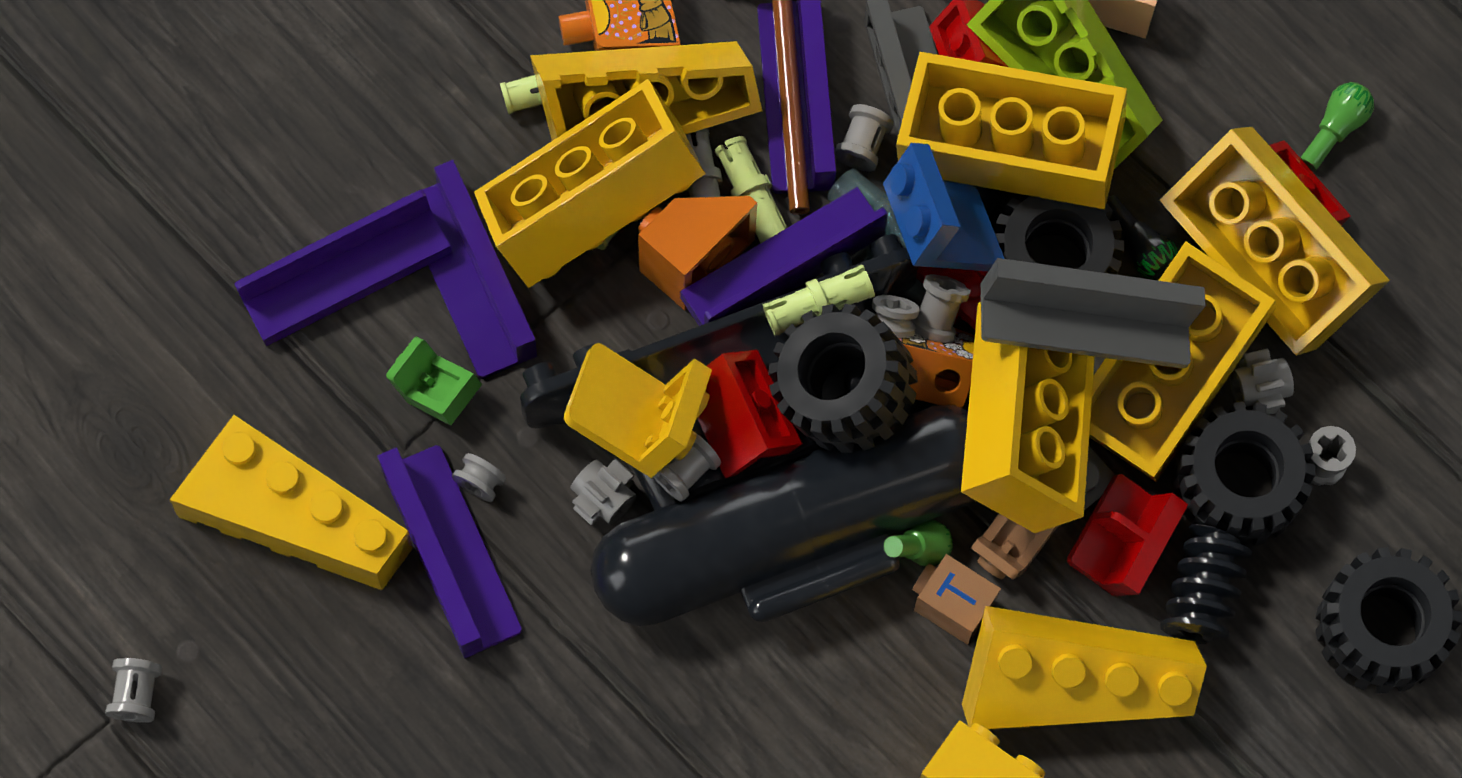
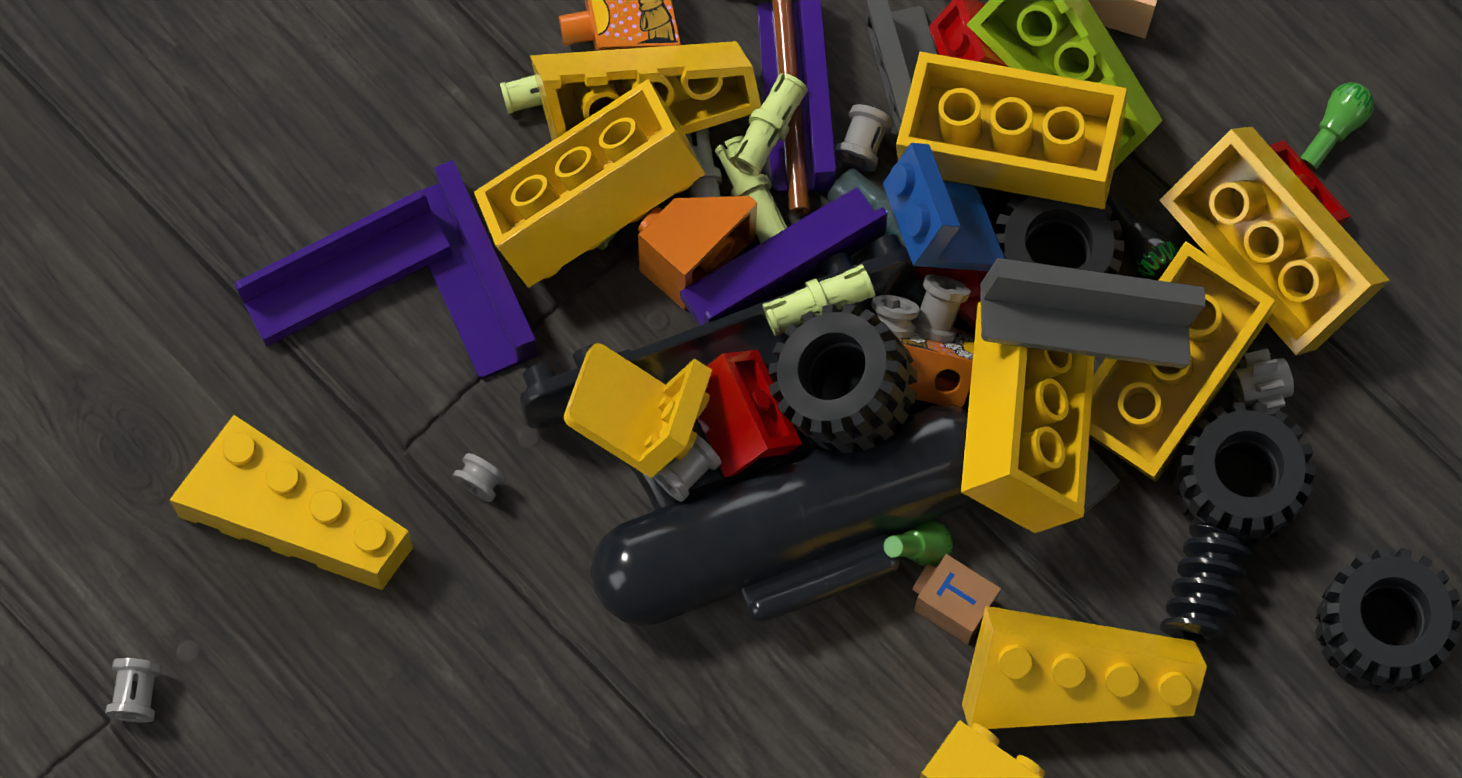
(432, 381): bright green bracket -> none
(450, 549): dark purple panel -> none
(603, 491): light grey gear -> none
(768, 124): none -> yellowish green pin
(1009, 547): medium nougat bracket -> none
(1125, 536): red panel -> none
(1341, 445): light grey bush -> none

